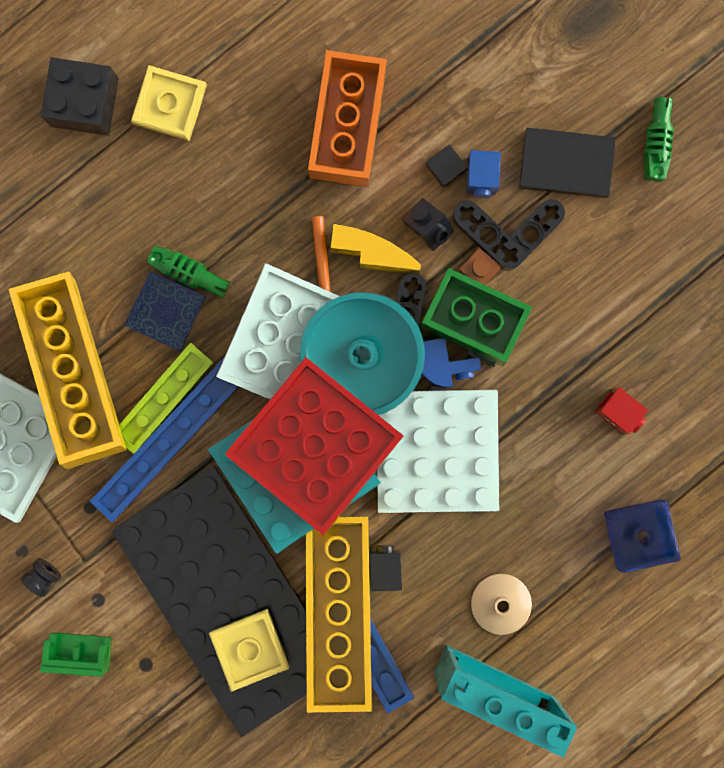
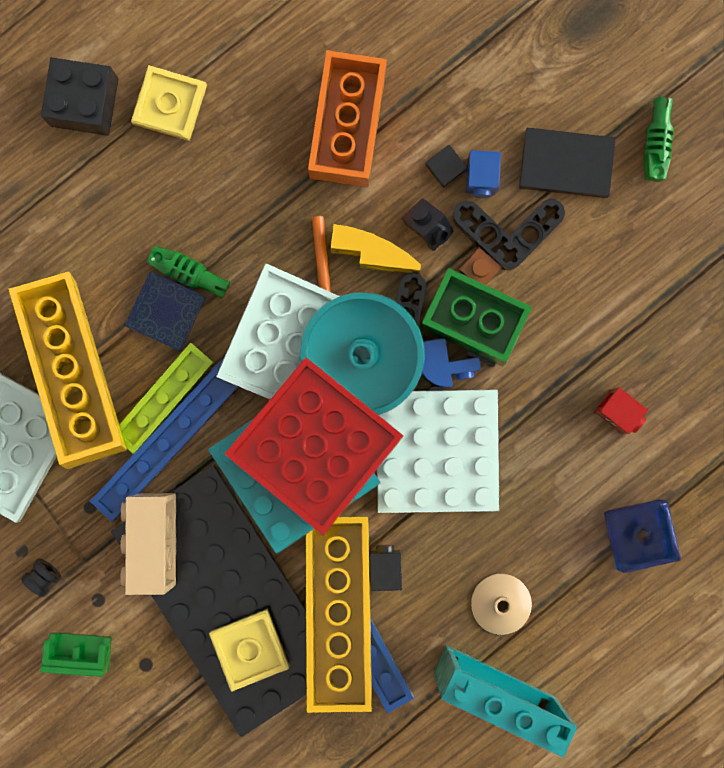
(149, 543): none -> tan brick

